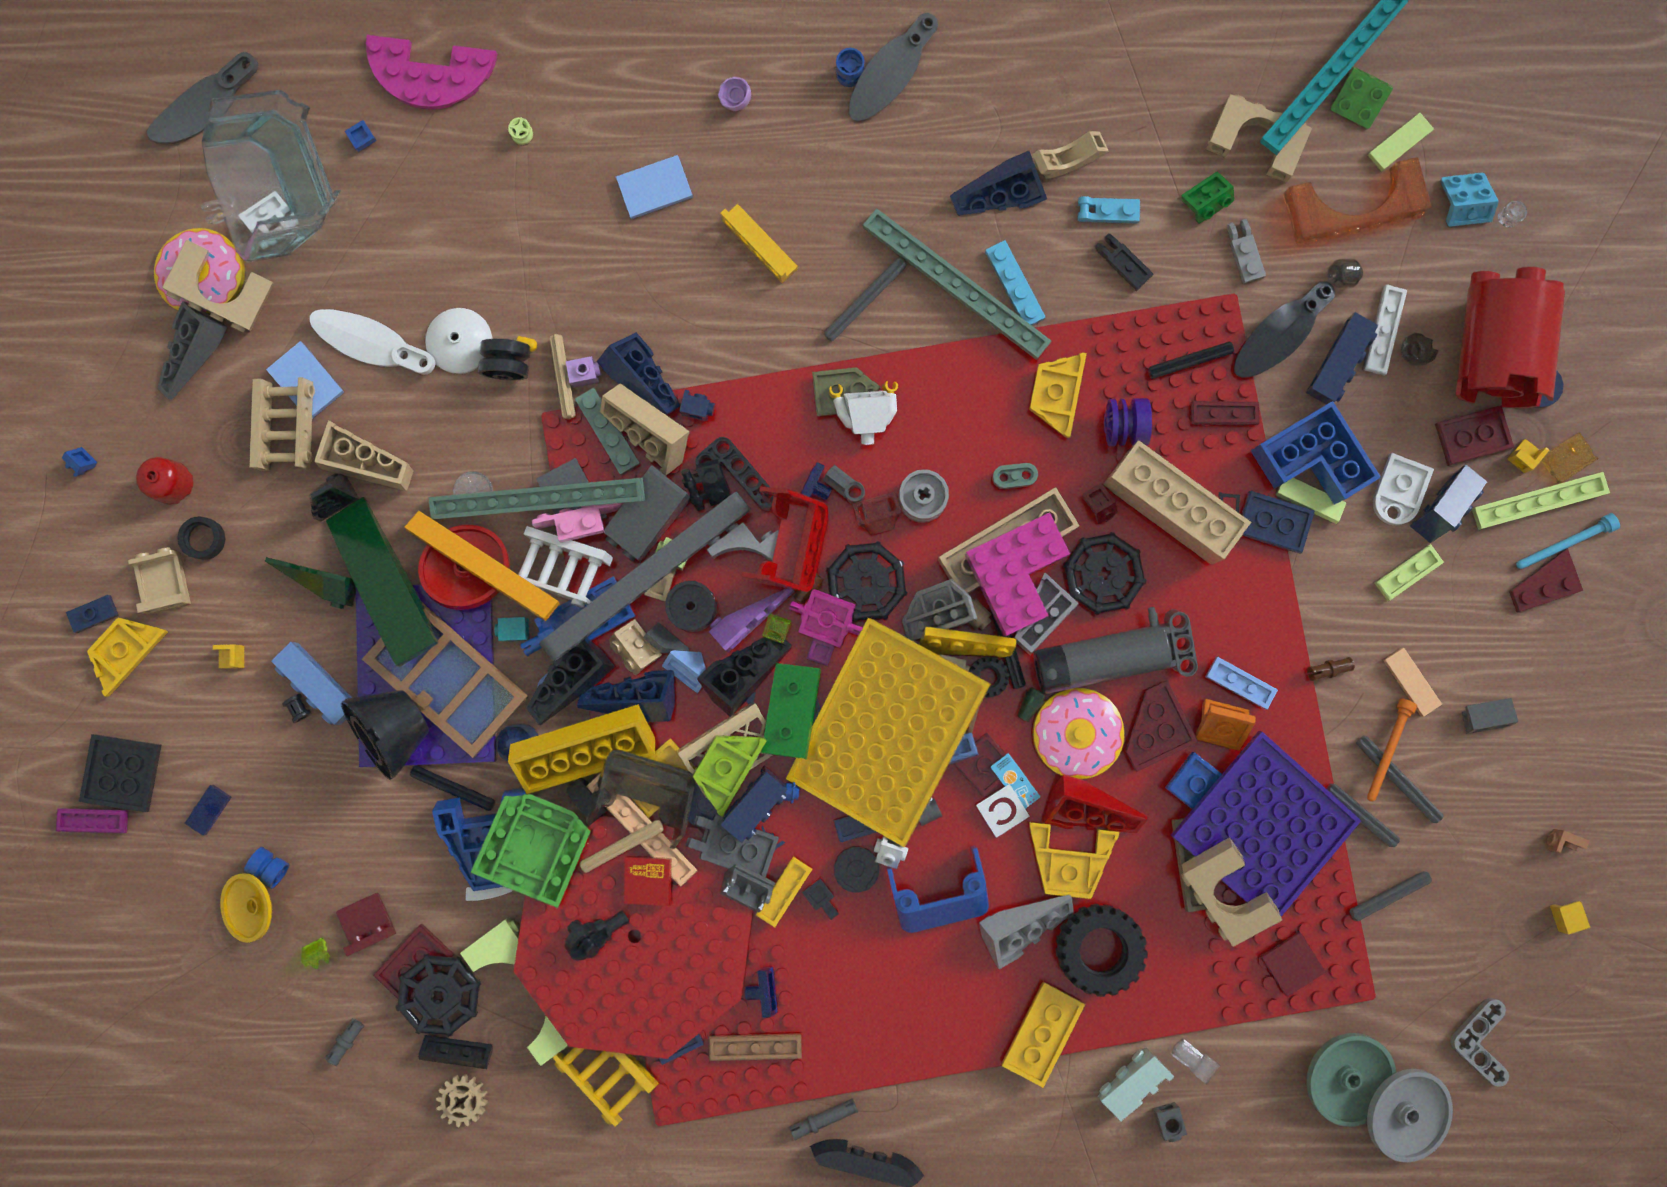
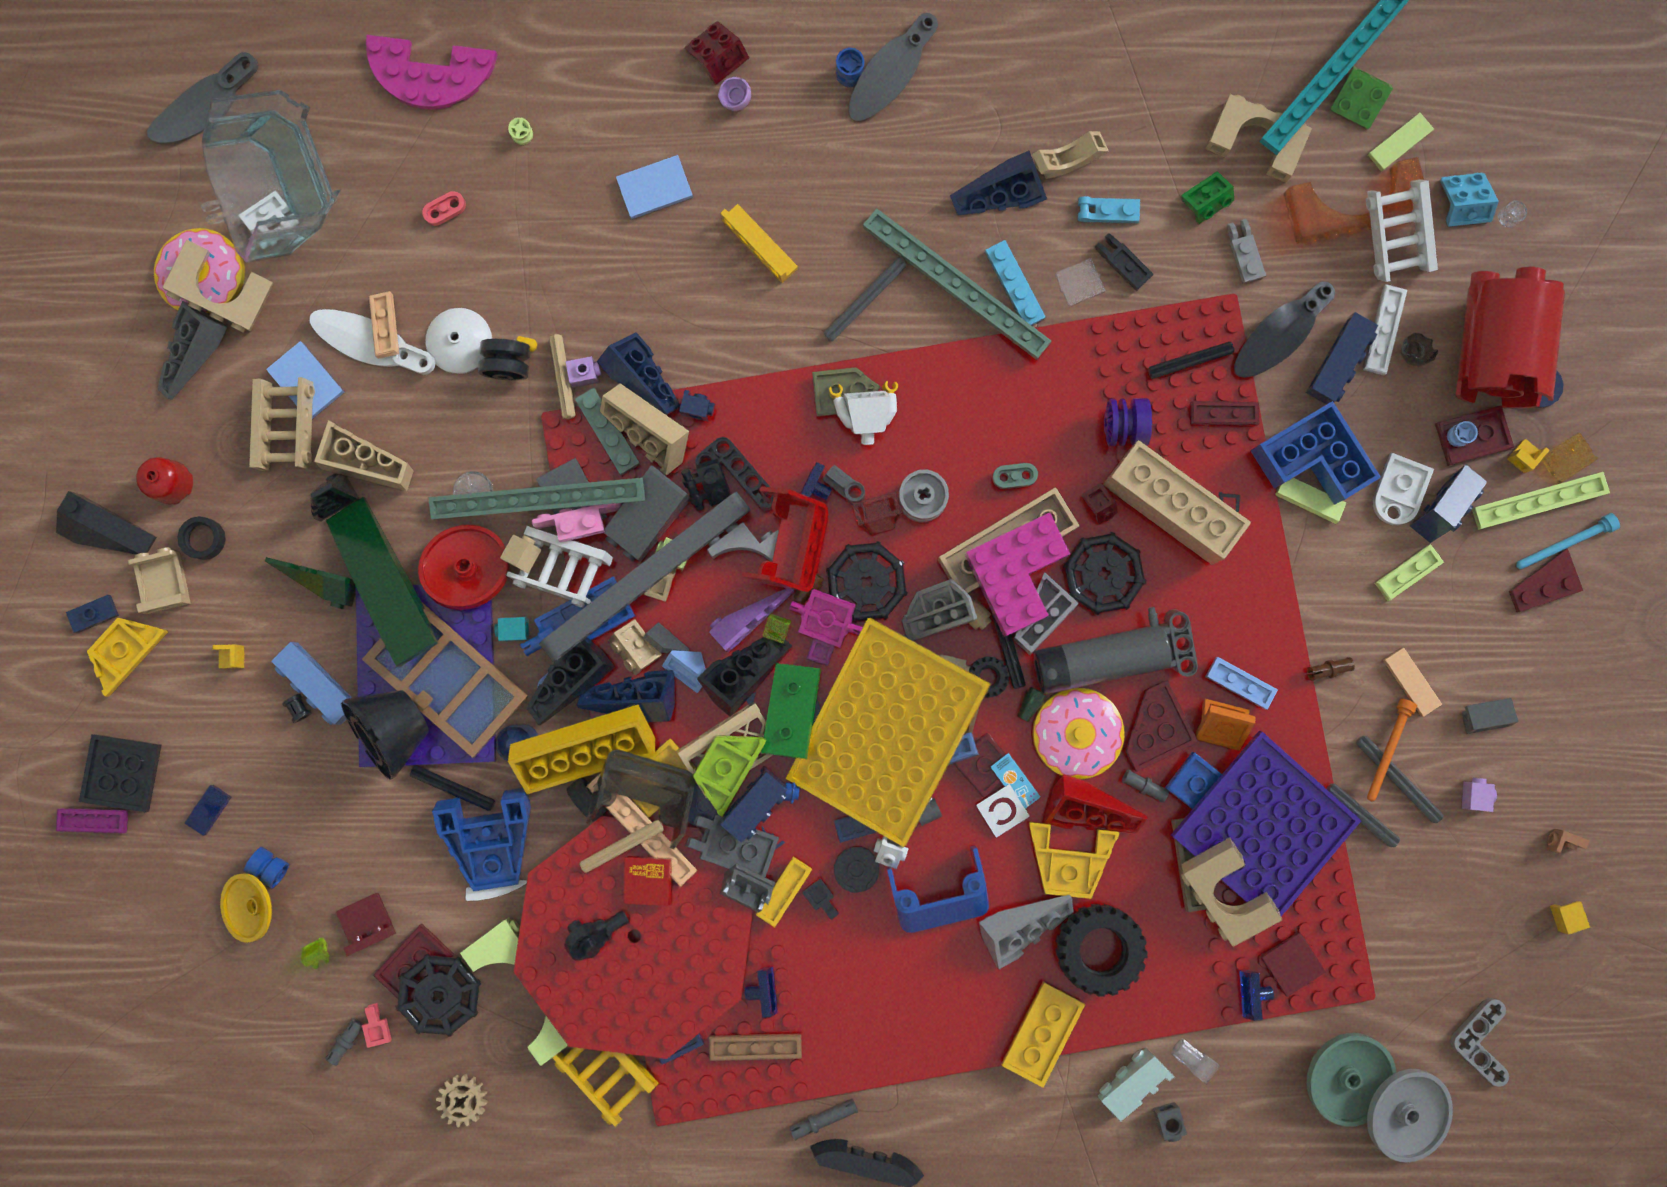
(79, 461): blue tile -> none
(96, 526): none -> black wedge
(360, 135): blue plate -> none
(376, 1030): none -> coral plate
(384, 325): none -> light nougat tile
(444, 207): none -> coral plate
(455, 1052): black plate -> none
(482, 565): light orange tile -> none
(521, 553): none -> tan brick
(532, 848): bright green wedge -> none
(700, 616): black wheel -> none
(718, 51): none -> dark red bracket
(966, 643): yellow wing -> none
(1057, 392): yellow wing -> none
(1080, 282): none -> clear piece
(1145, 786): none -> dark grey pin
(1253, 994): none -> clear blue tile
(1277, 522): dark blue tile -> none
(1345, 273): clear smoke head -> none
(1390, 896): dark grey axle -> none
(1423, 237): none -> white fence
(1467, 432): none -> light blue wheel
(1478, 795): none -> lavender brick

